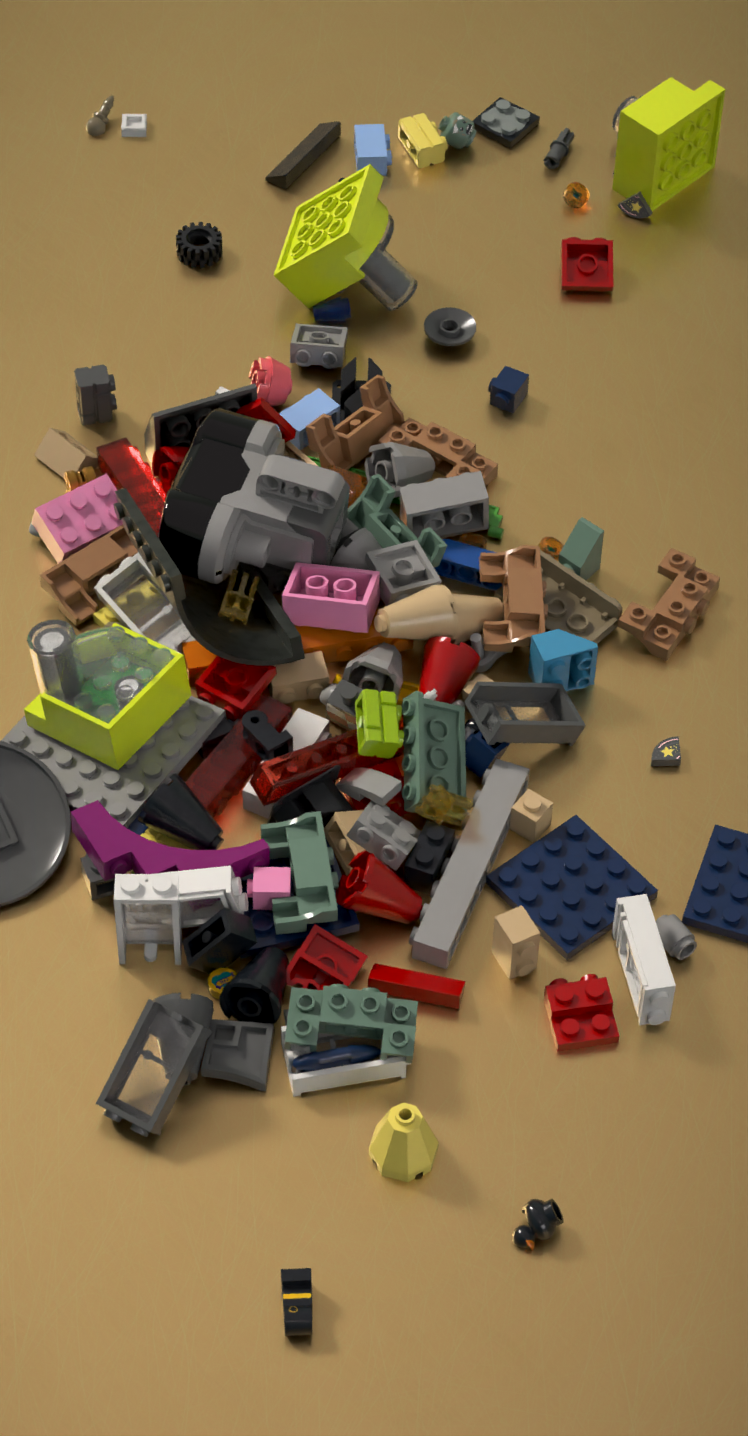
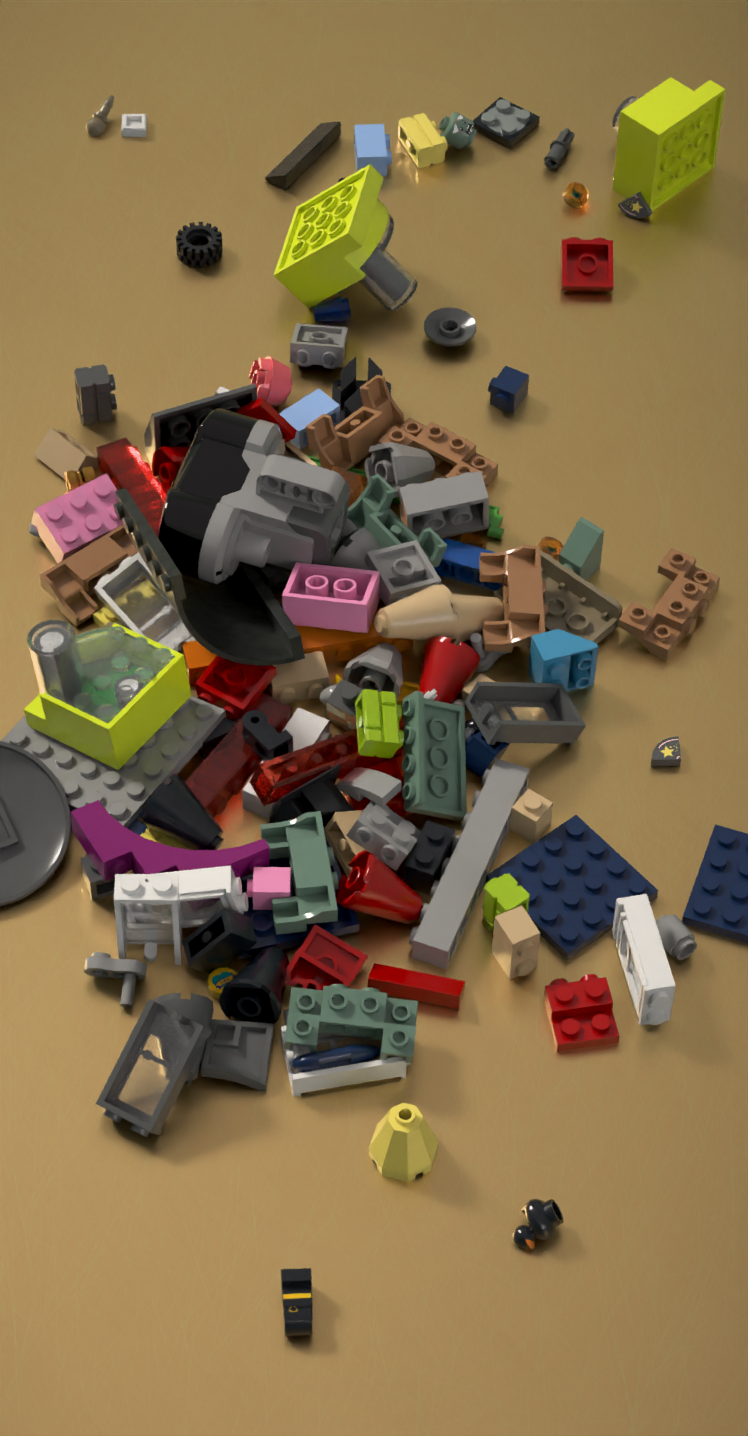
(129, 970): none -> light grey piece
(238, 600): clear yellow arm -> none
(444, 806): clear yellow arm -> none
(501, 896): none -> lime brick

